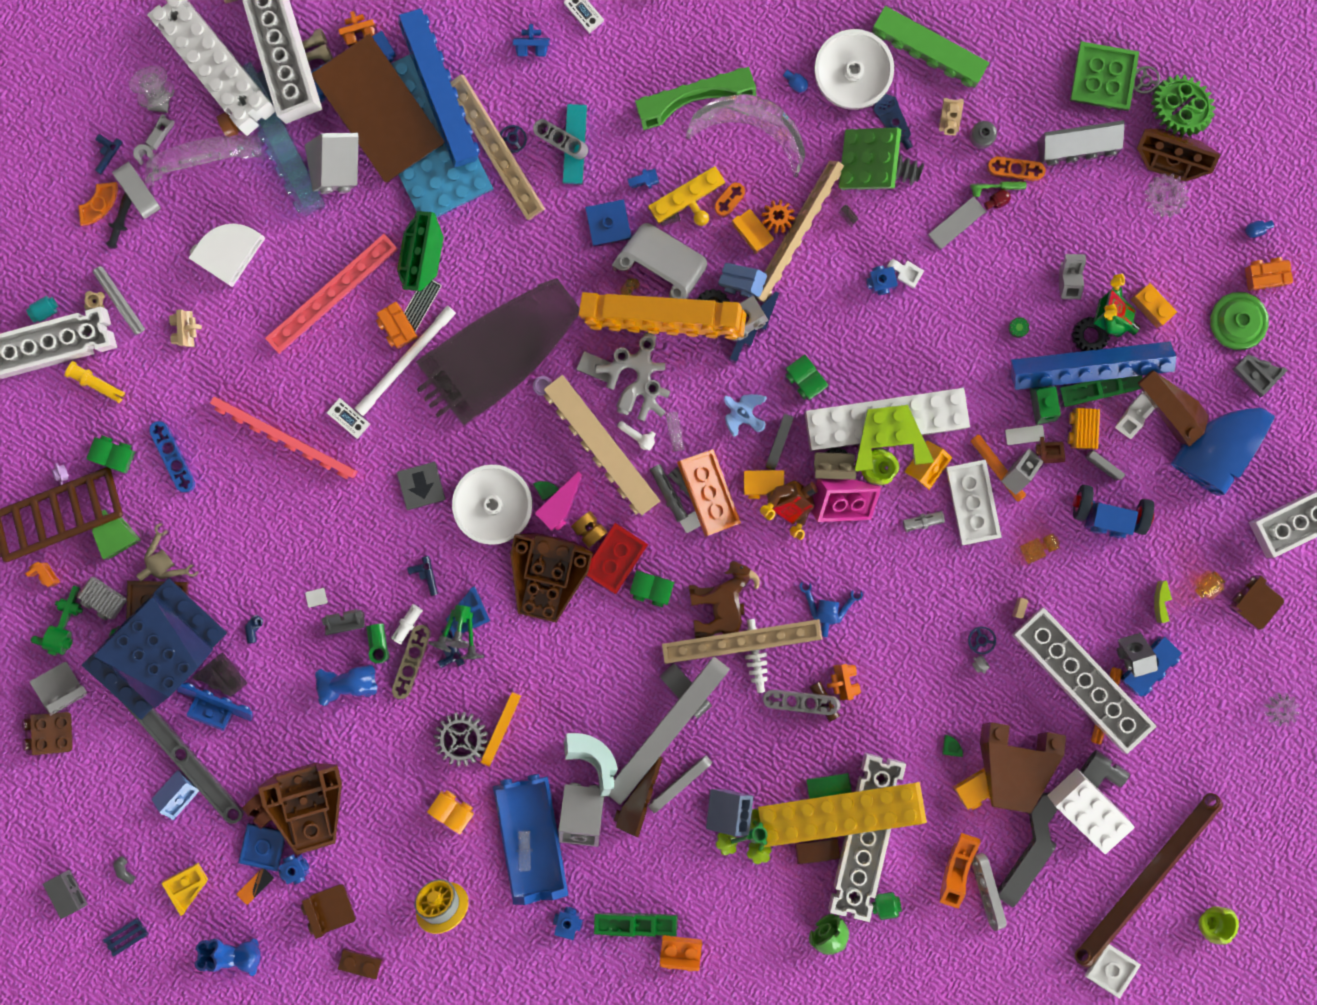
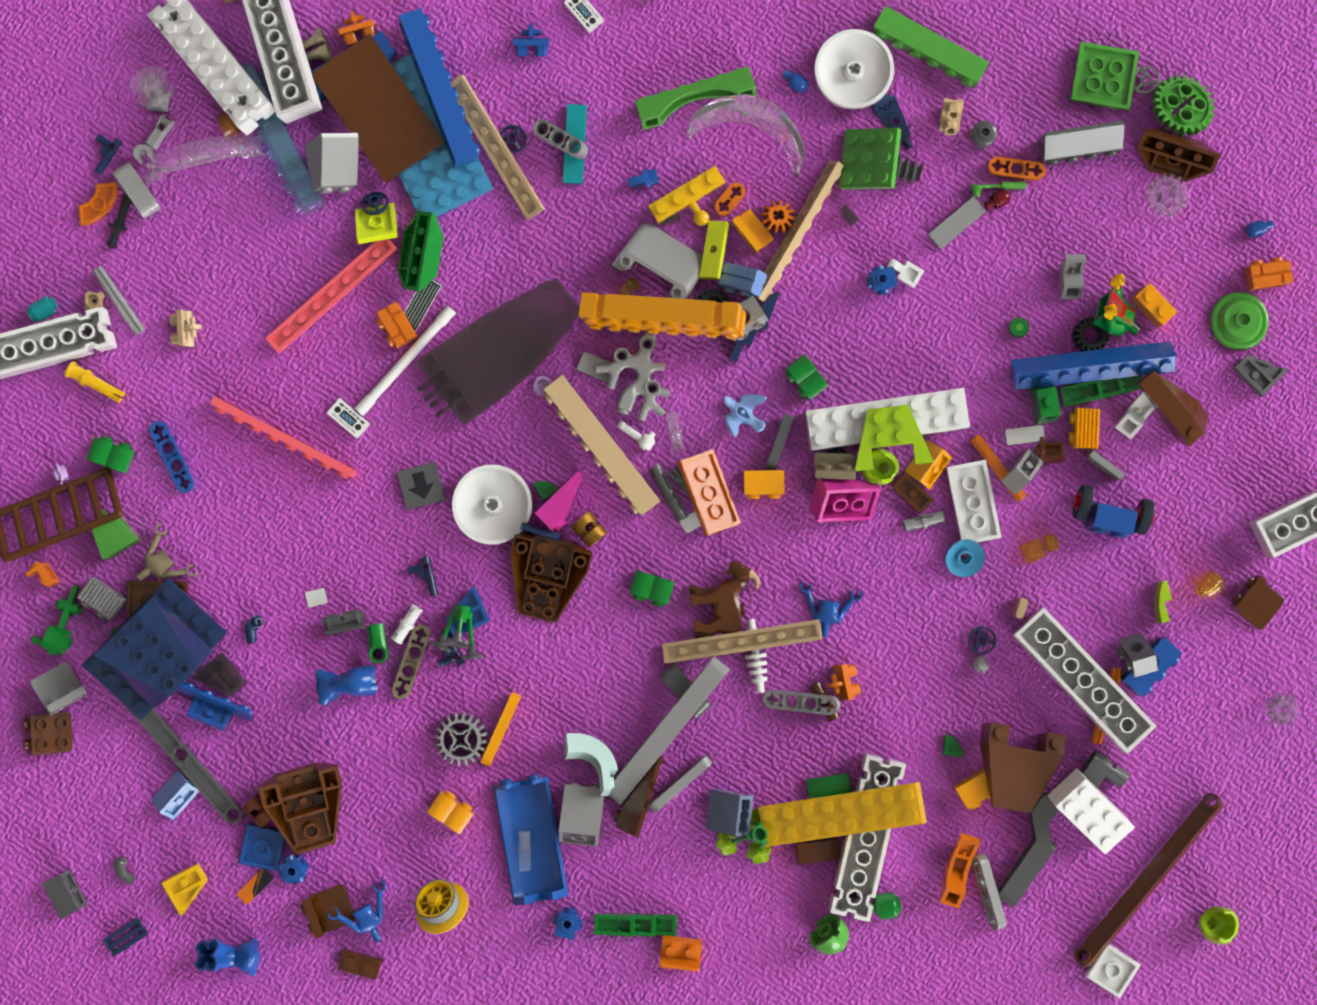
(227, 251): white brick -> none
(365, 917): none -> blue piece
(369, 198): none -> dark blue piece
(376, 227): none -> neon yellow plate
(540, 531): none -> dark blue hose
(608, 222): blue plate -> none
(616, 558): red plate -> none
(713, 260): none -> neon yellow tile
(792, 503): torso -> none
(912, 493): none -> reddish brown plate
(971, 563): none -> dark azure dish
(1224, 449): blue panel -> none

